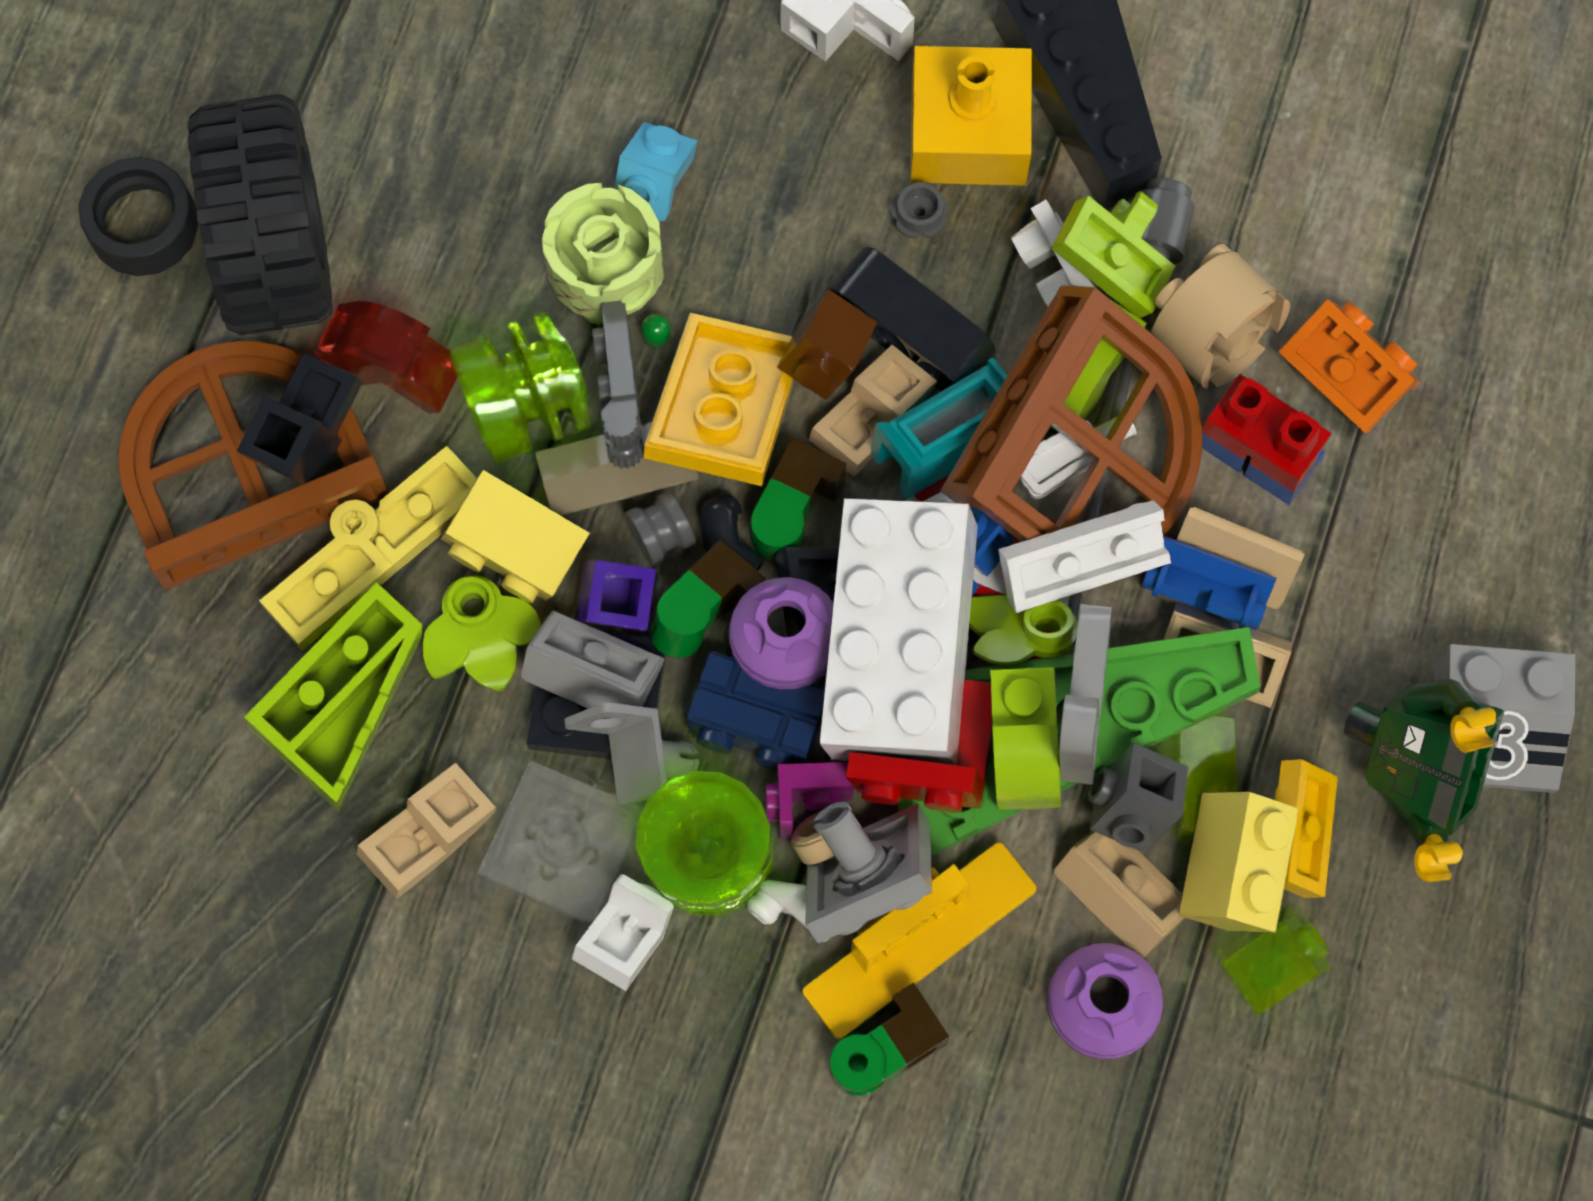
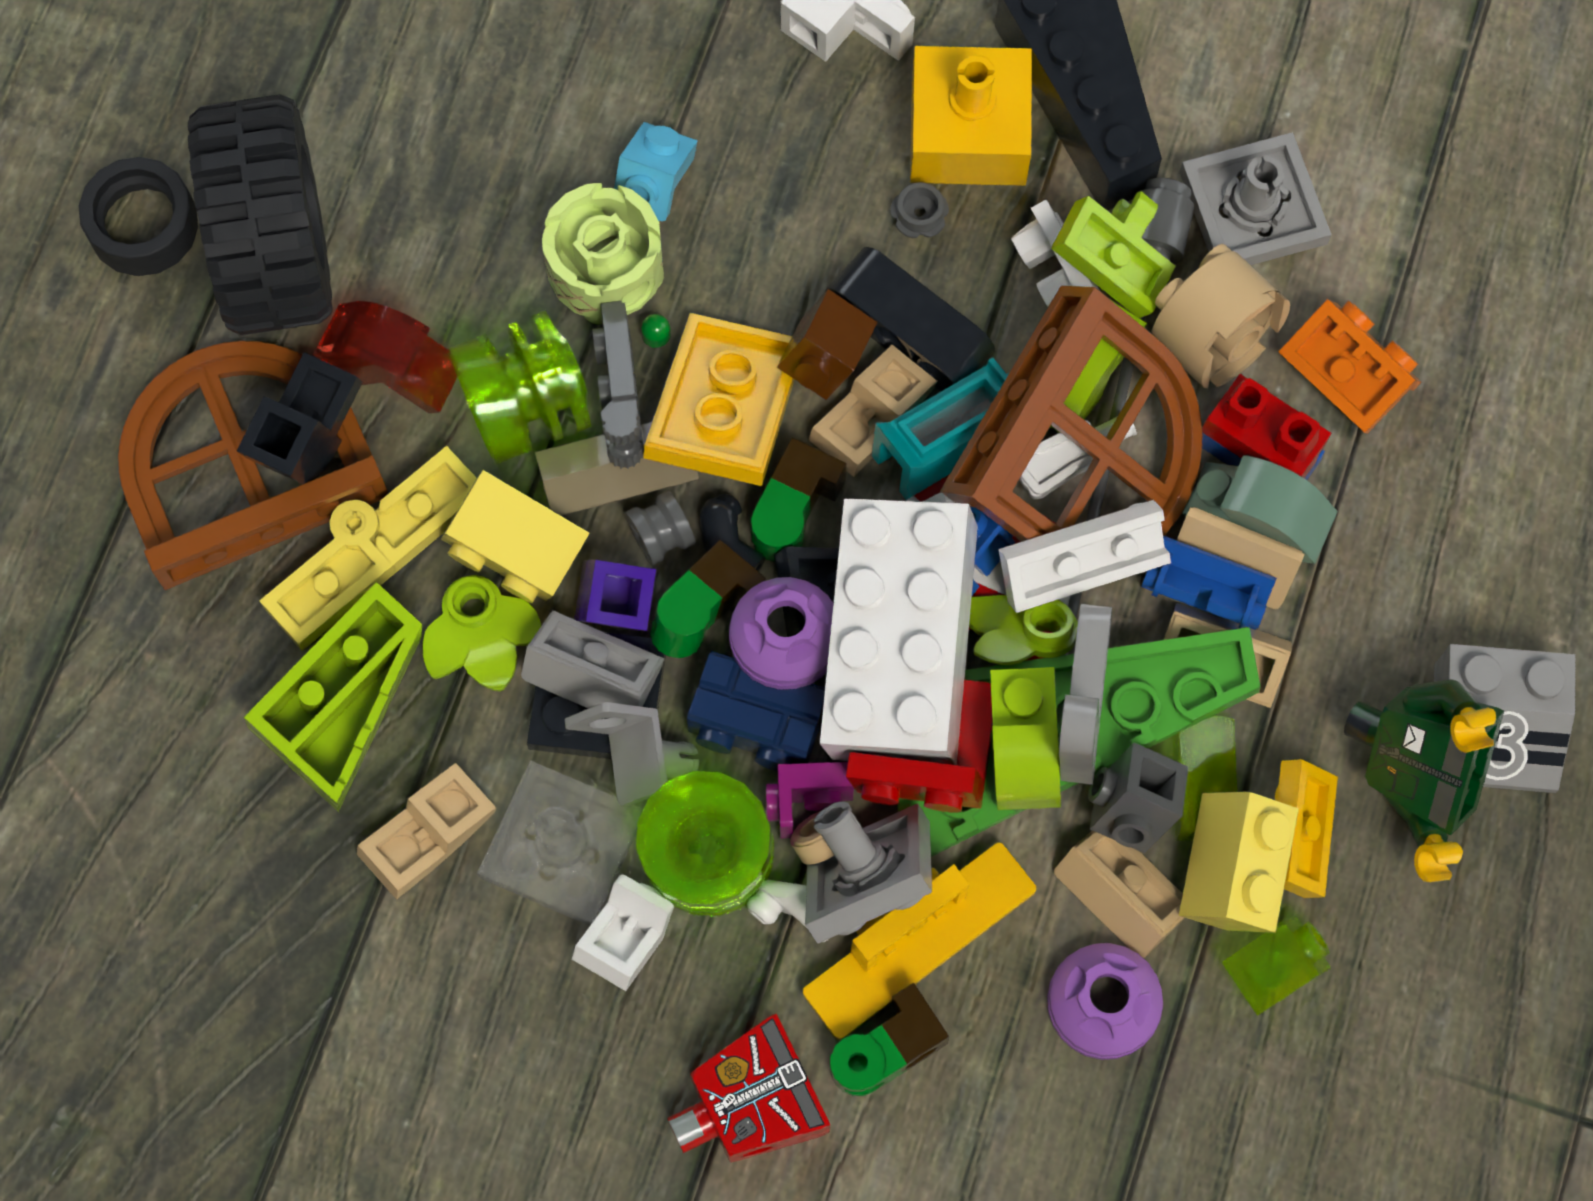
(752, 1097): none -> torso
(1267, 502): none -> sand green brick
(1268, 173): none -> light grey plate

